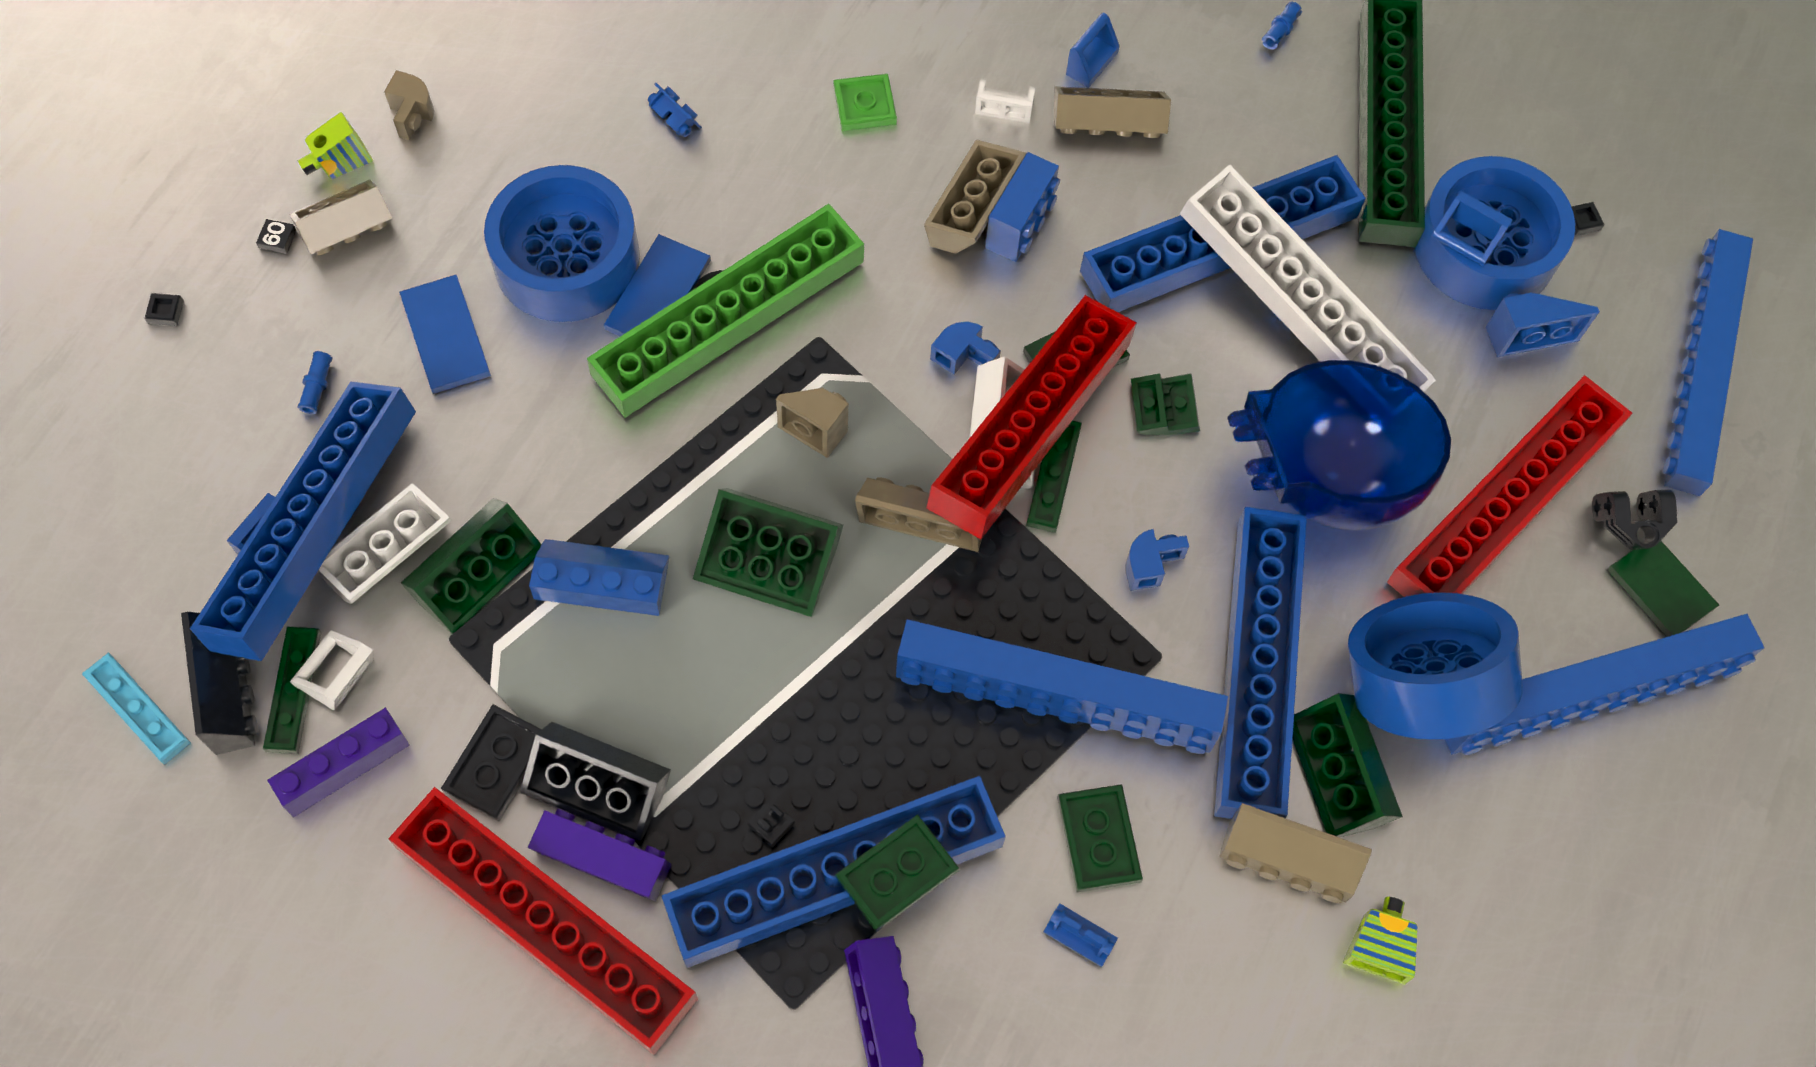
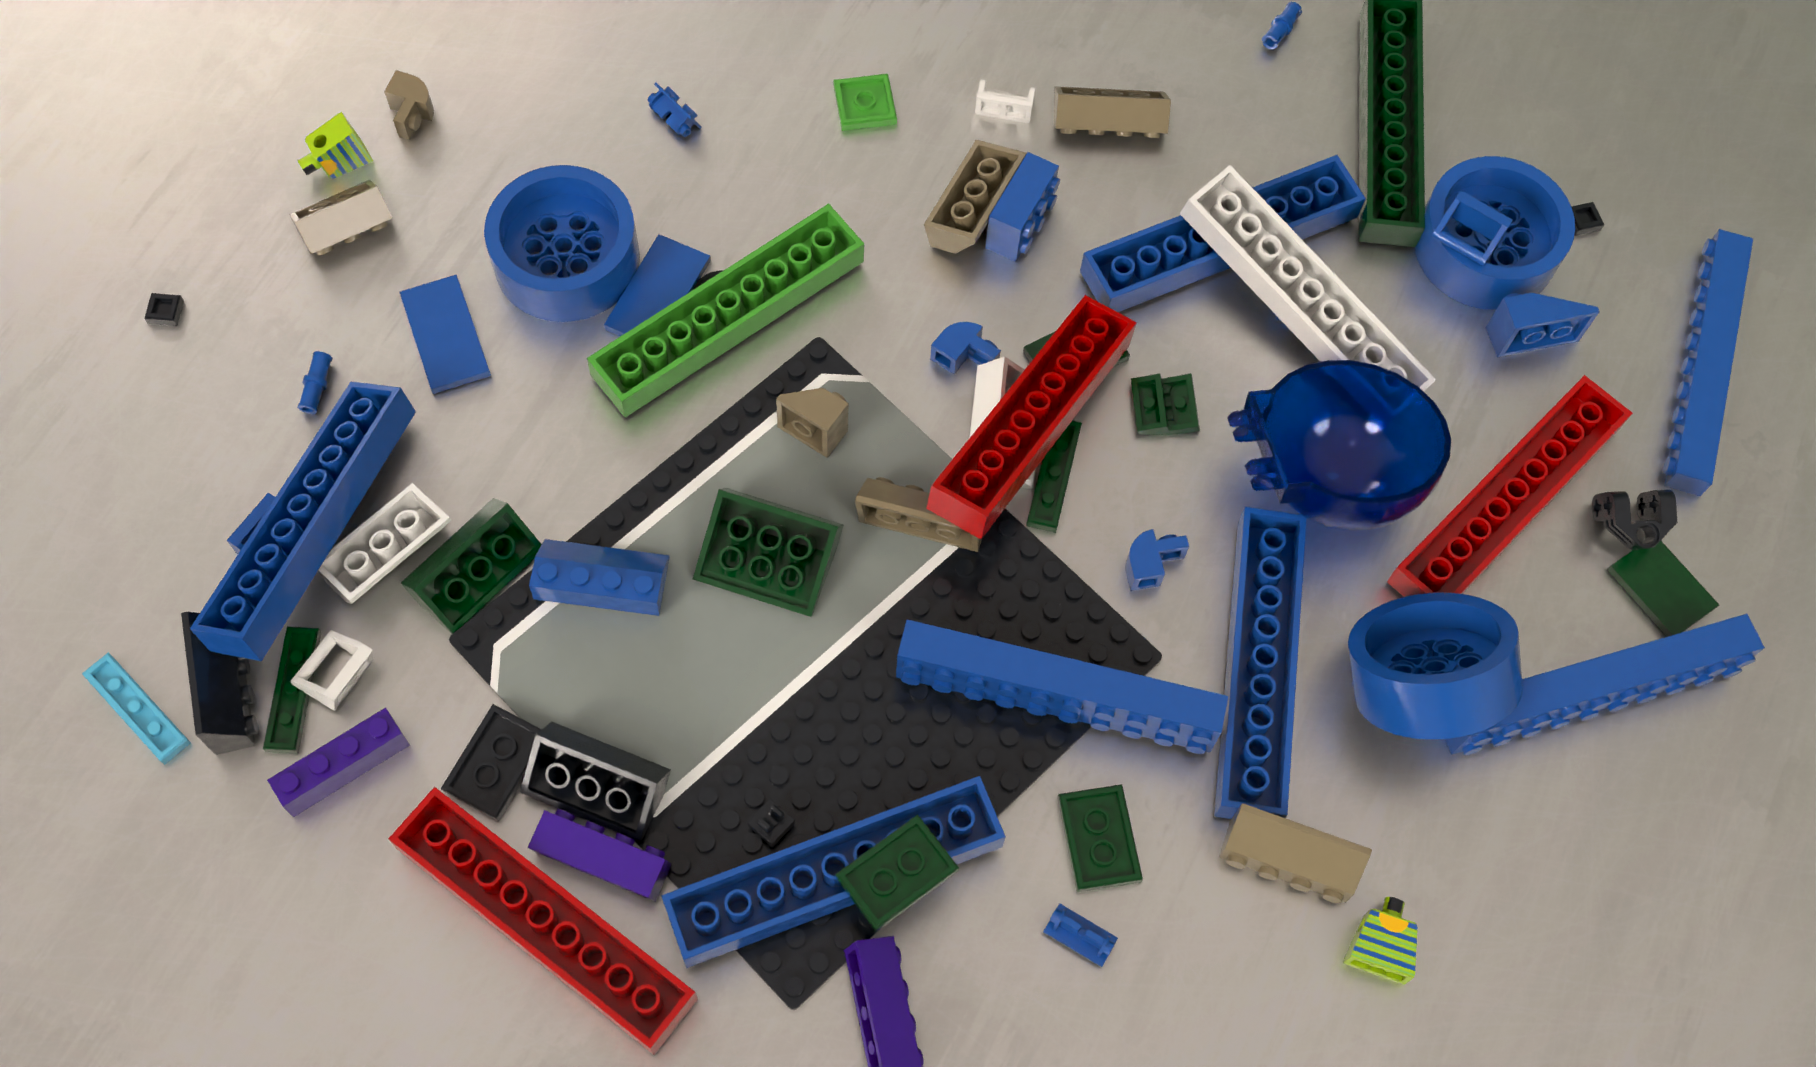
(276, 236): black tile -> none
(1093, 51): blue tile -> none
(1344, 767): dark green slope -> none

